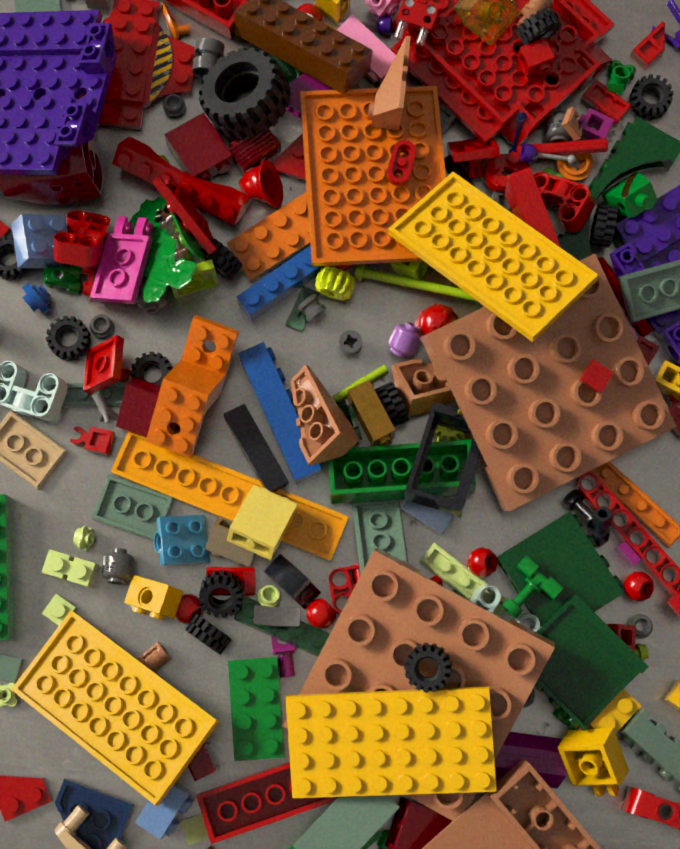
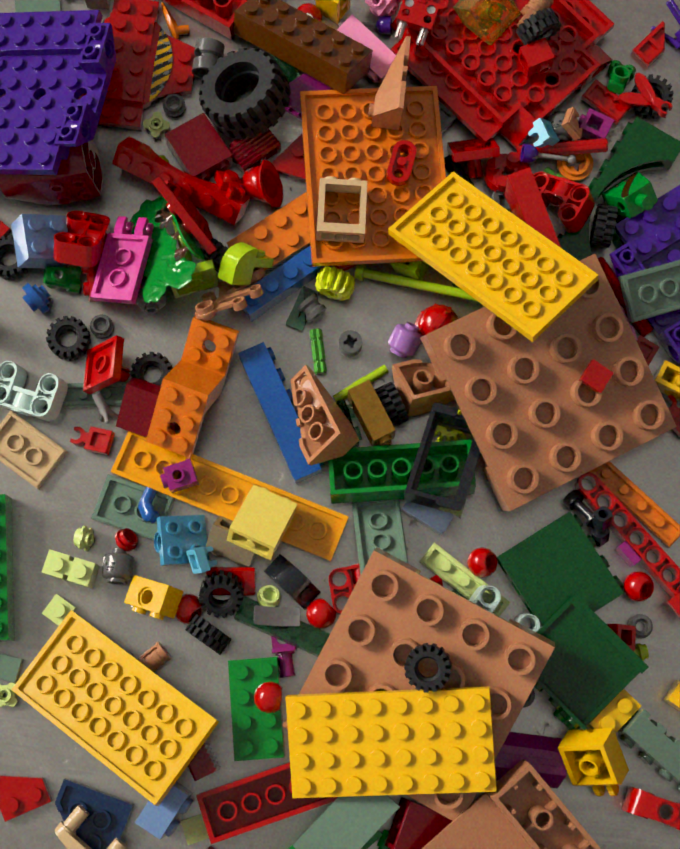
(126, 539): none -> red plate
(145, 506): none -> blue arm
(159, 130): none -> yellowish green plate
(187, 479): none -> magenta brick
(198, 559): none -> medium azure tile
(229, 297): none -> nougat plant
(230, 182): none -> red plate
(239, 263): none -> lime brick
(256, 448): black tile -> none
(268, 697): none -> red piece
(318, 351): none -> bright green axle
(339, 231): none -> tan window
(520, 117): clear blue hinge -> none
(535, 582): green bar -> none
(545, 131): none -> medium azure tile
(646, 98): none -> red piece

